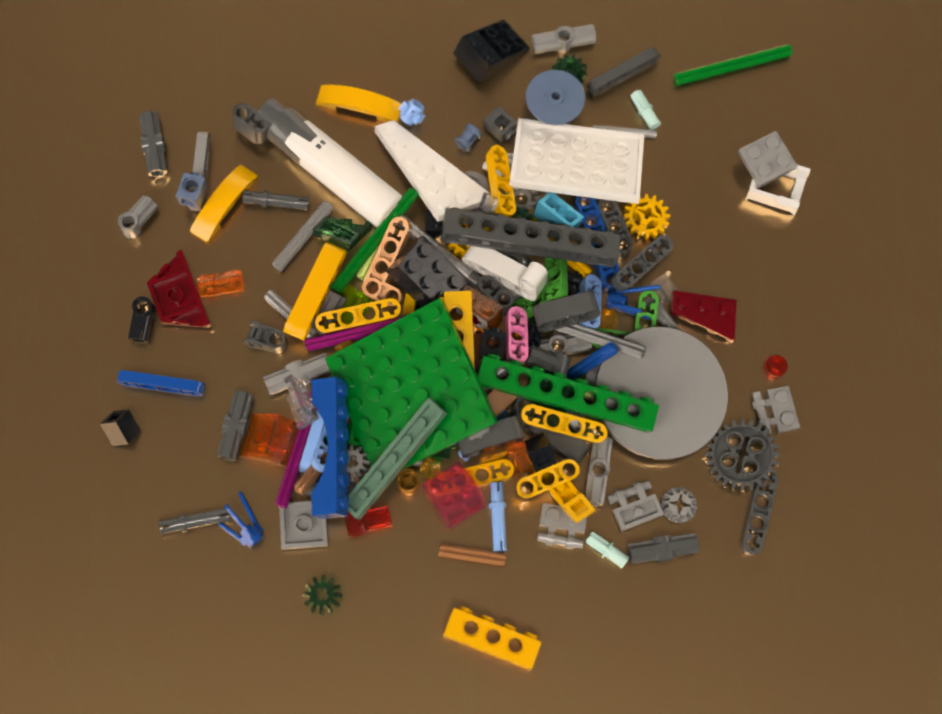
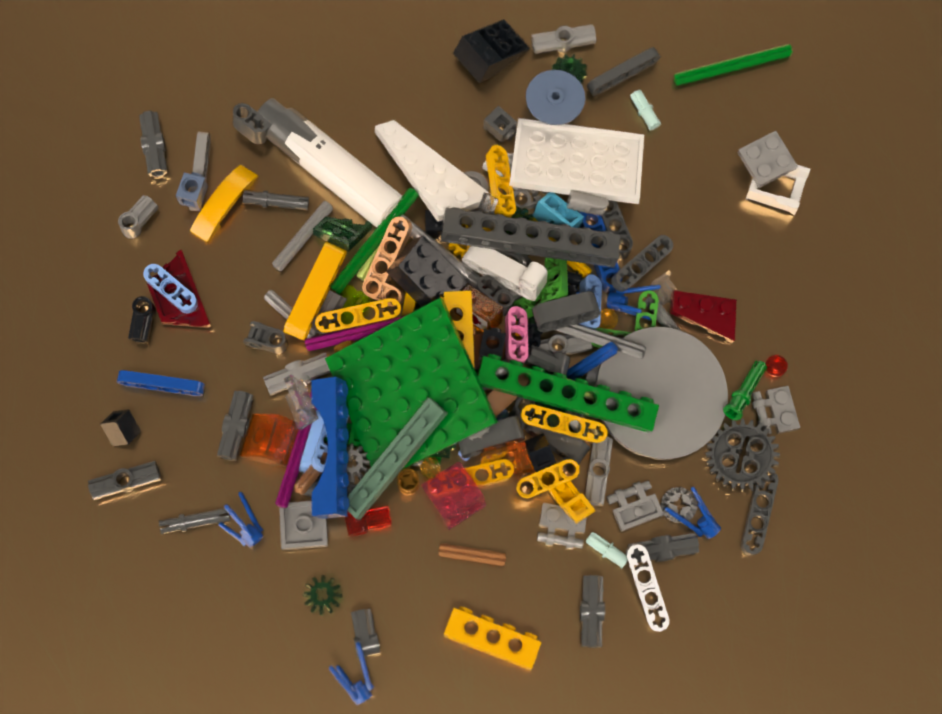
(110, 484): none -> dark grey piece
(170, 297): none -> light blue beam
(212, 285): clear orange hinge -> none
(358, 100): yellow slope -> none
(358, 691): none -> blue plant
(365, 632): none -> dark grey piece
(411, 112): light blue gear -> none
(468, 137): sand blue bush -> none
(498, 516): light blue pin -> none
(587, 203): none -> light grey hinge
(592, 611): none -> dark grey piece
(647, 133): light grey bar -> none
(649, 586): none -> beam
(655, 220): yellow gear -> none
(707, 523): none -> blue plant
(742, 396): none -> green pin

